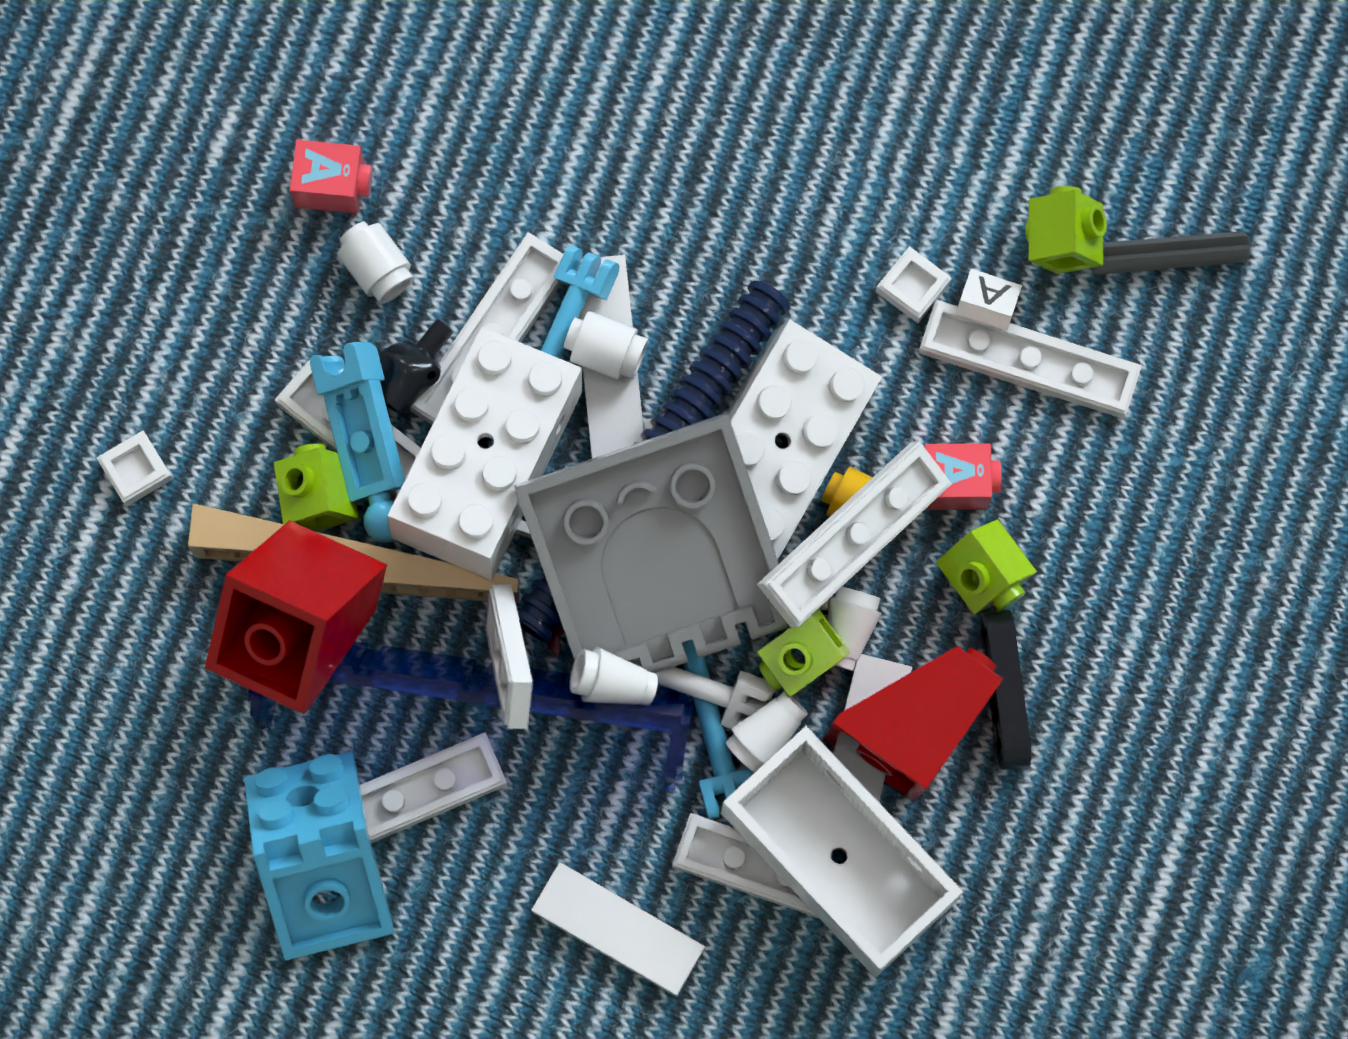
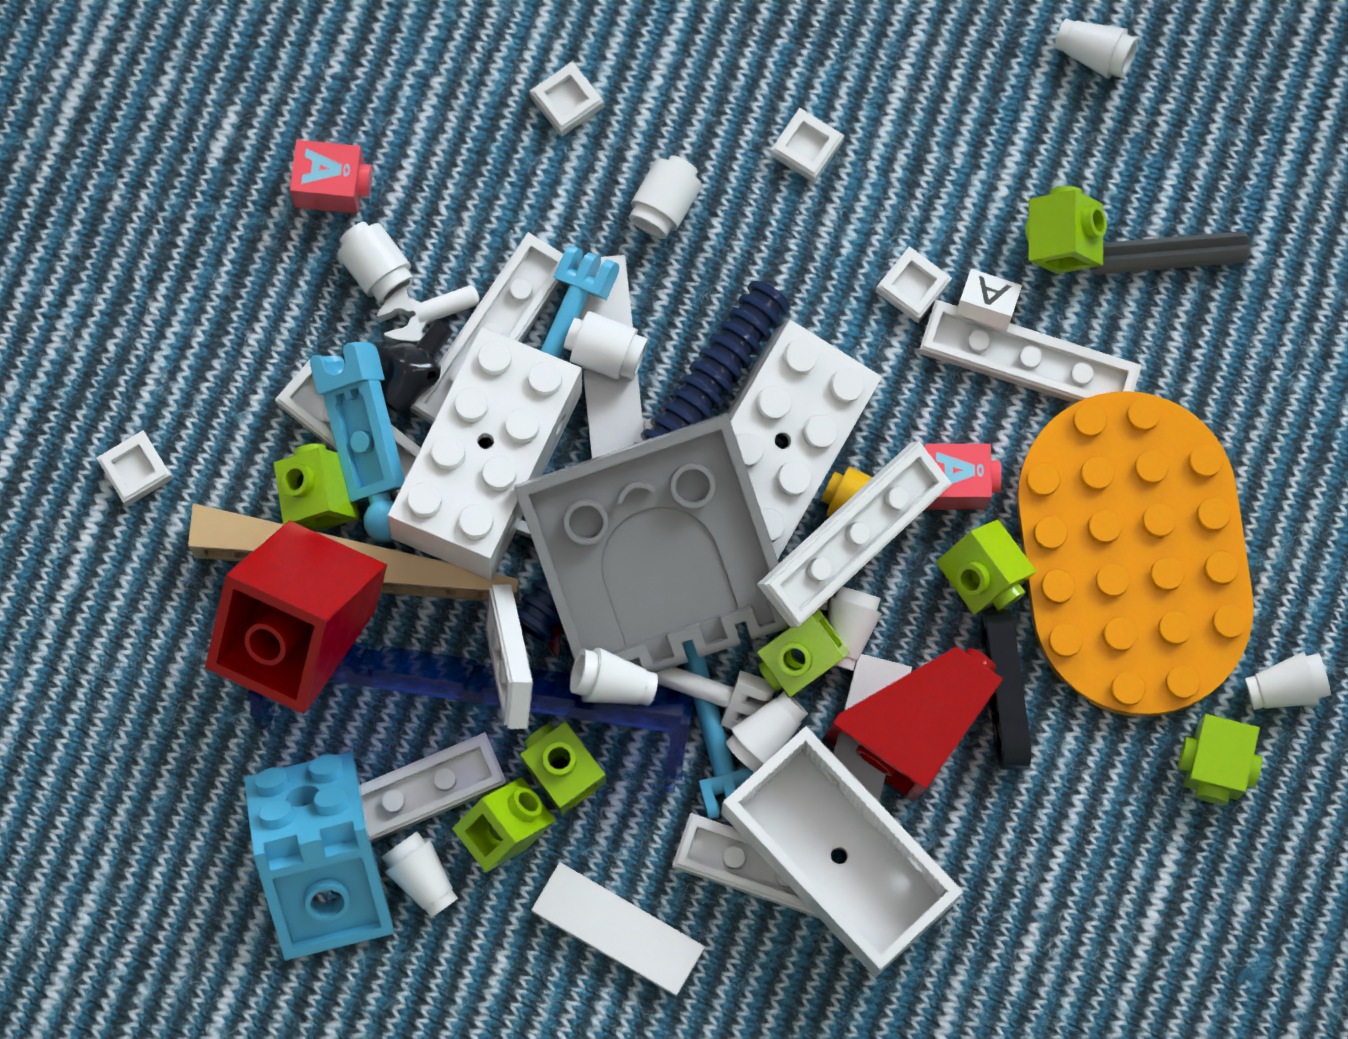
(420, 874): none -> white cone
(423, 312): none -> white bar
(503, 824): none -> lime brick
(566, 99): none -> white tile
(567, 785): none -> lime brick
(665, 196): none -> white brick
(807, 145): none -> white tile
(1097, 46): none -> white cone
(1134, 554): none -> light orange plate
(1220, 759): none -> lime brick
(1290, 683): none -> white cone

